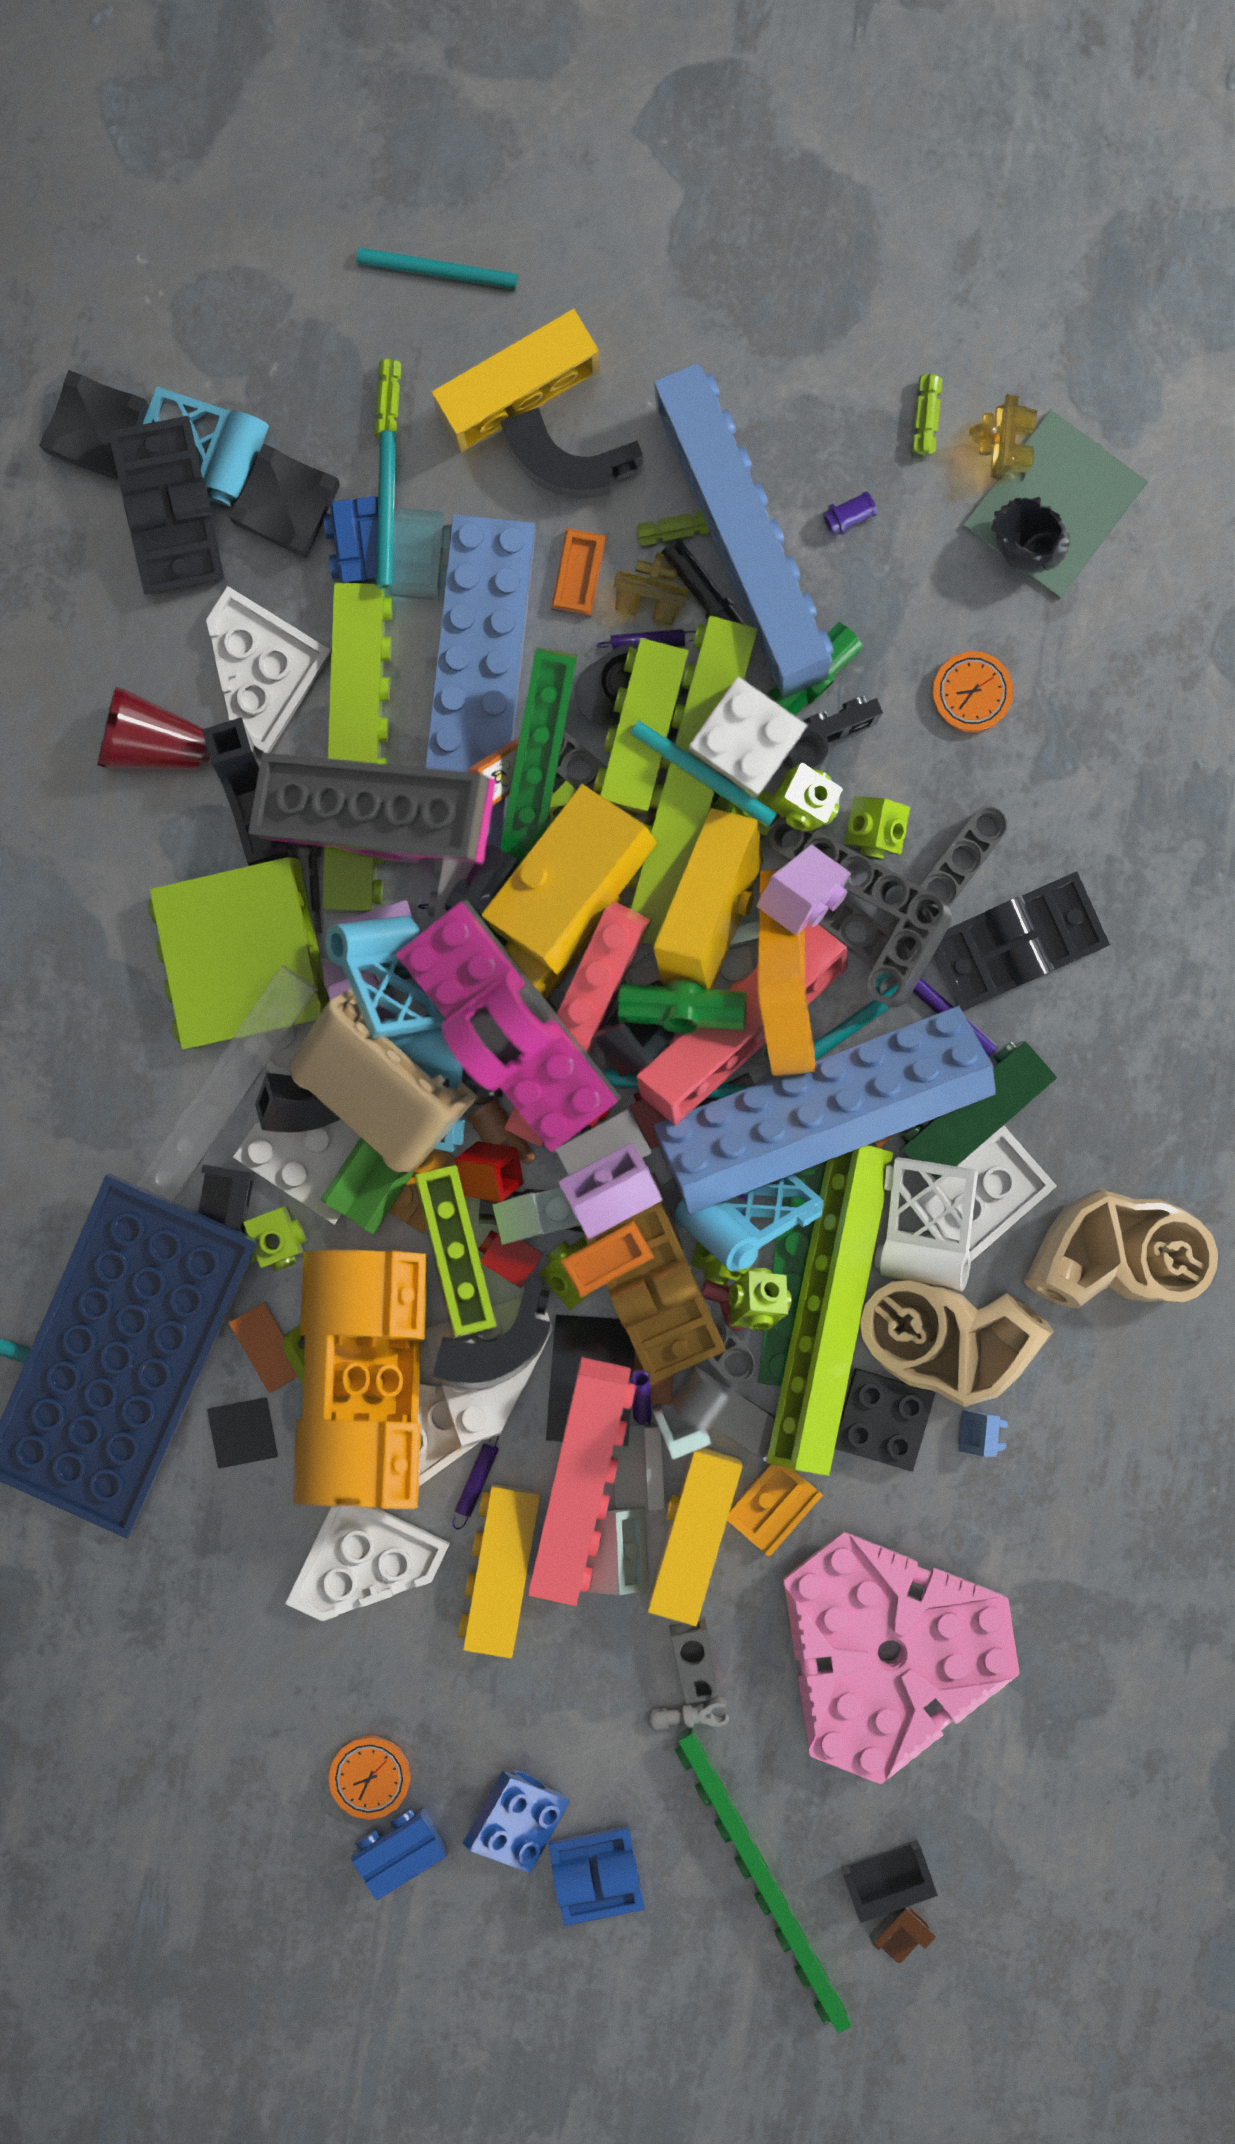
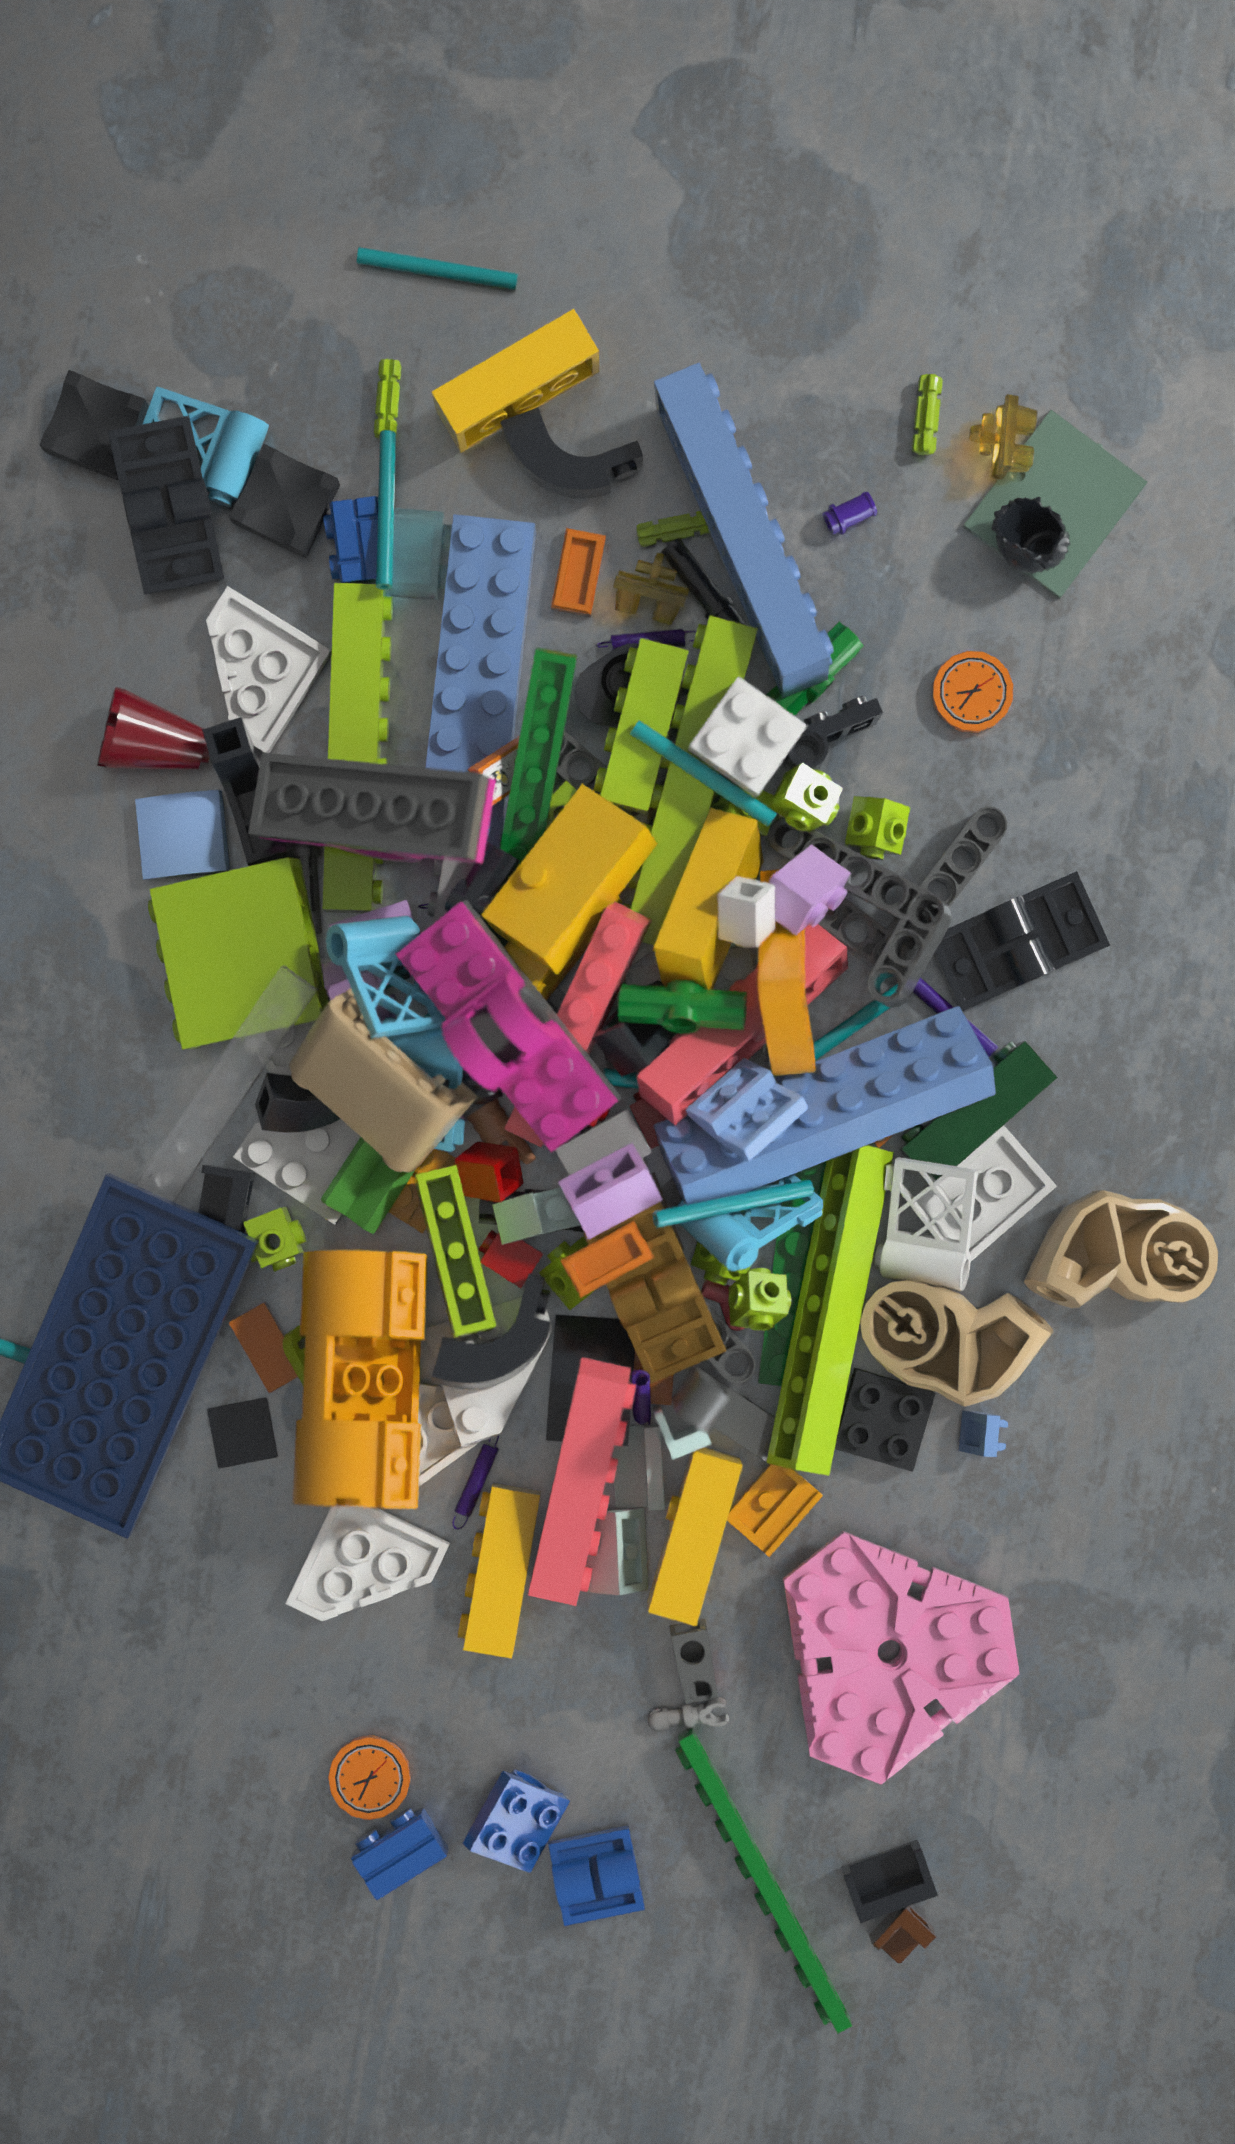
(182, 834): none -> light blue slope
(732, 1203): none -> teal piece
(746, 912): none -> white brick
(746, 1109): none -> light blue slope

